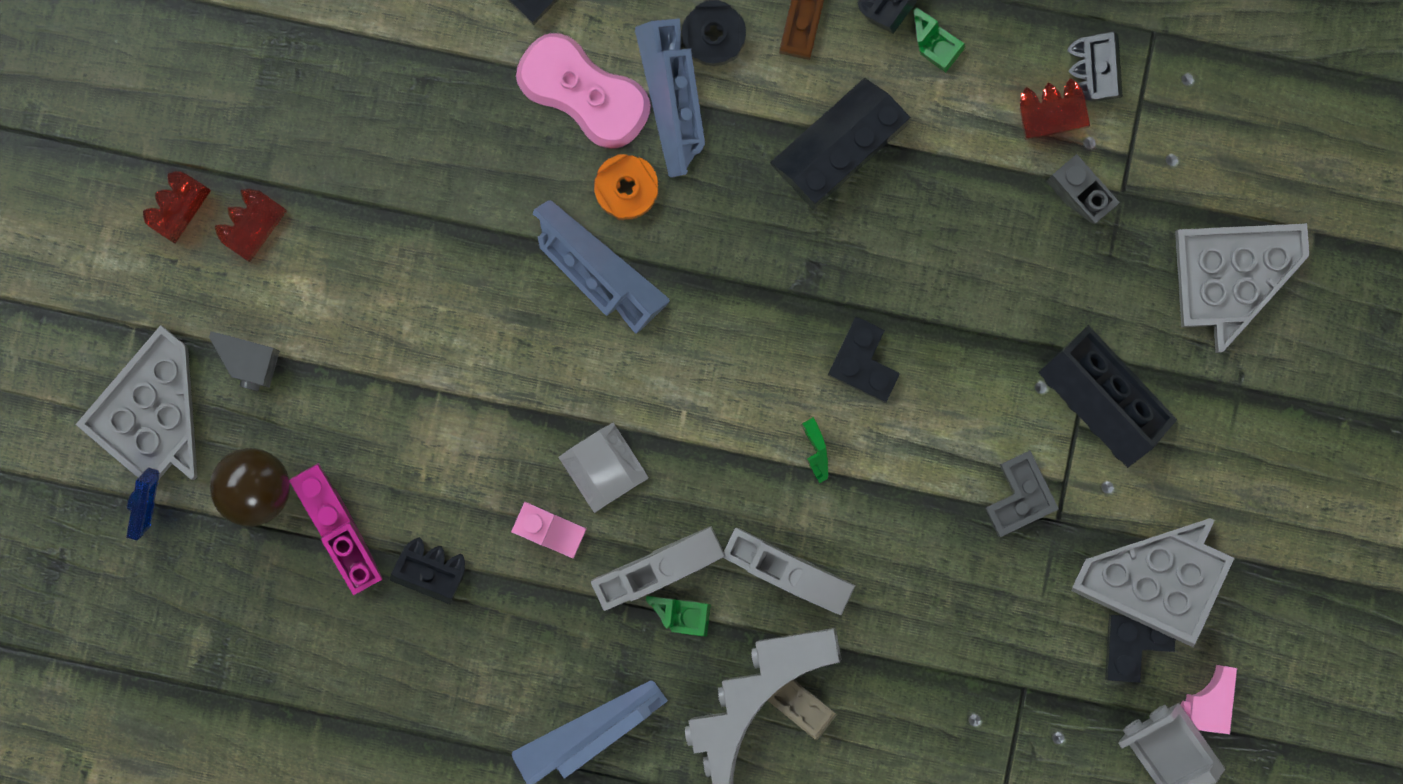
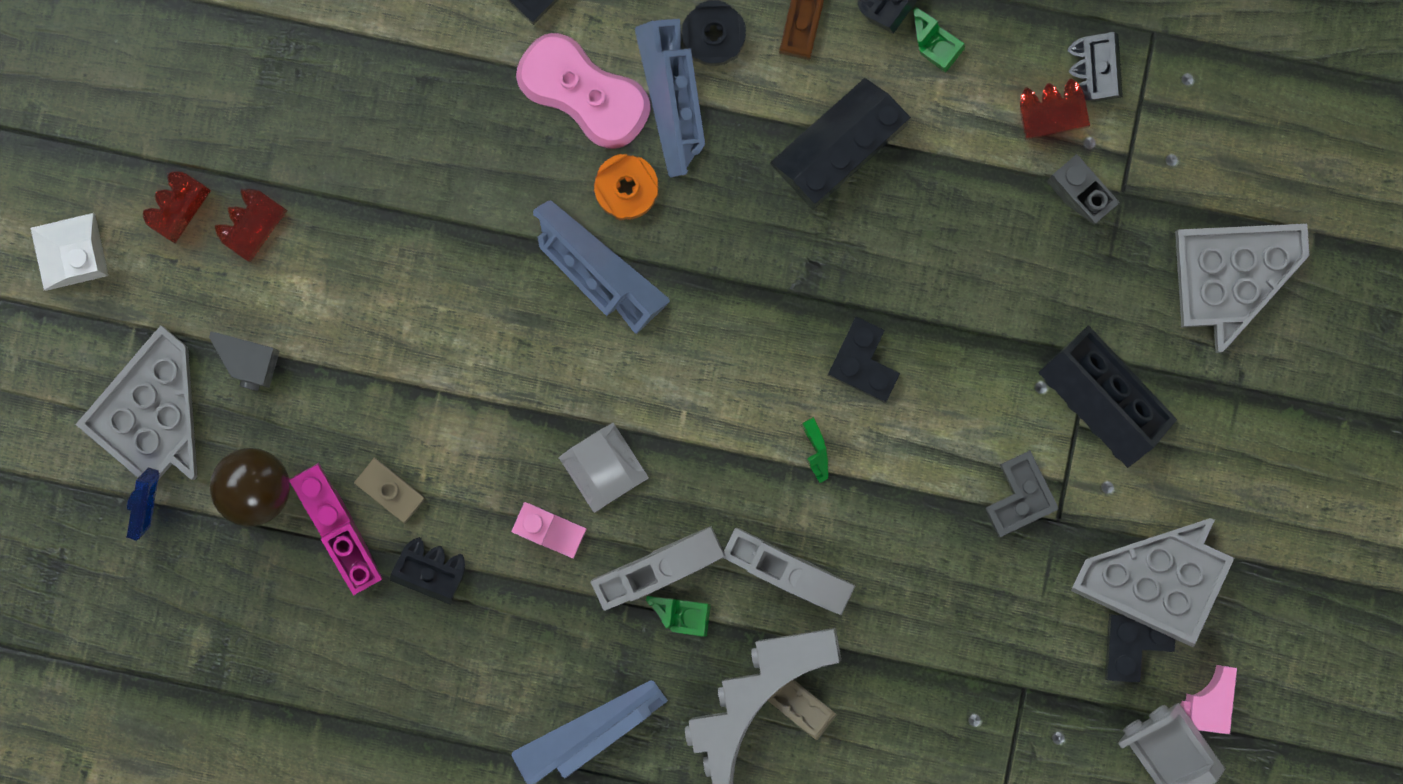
(69, 251): none -> white slope
(389, 490): none -> dark tan plate

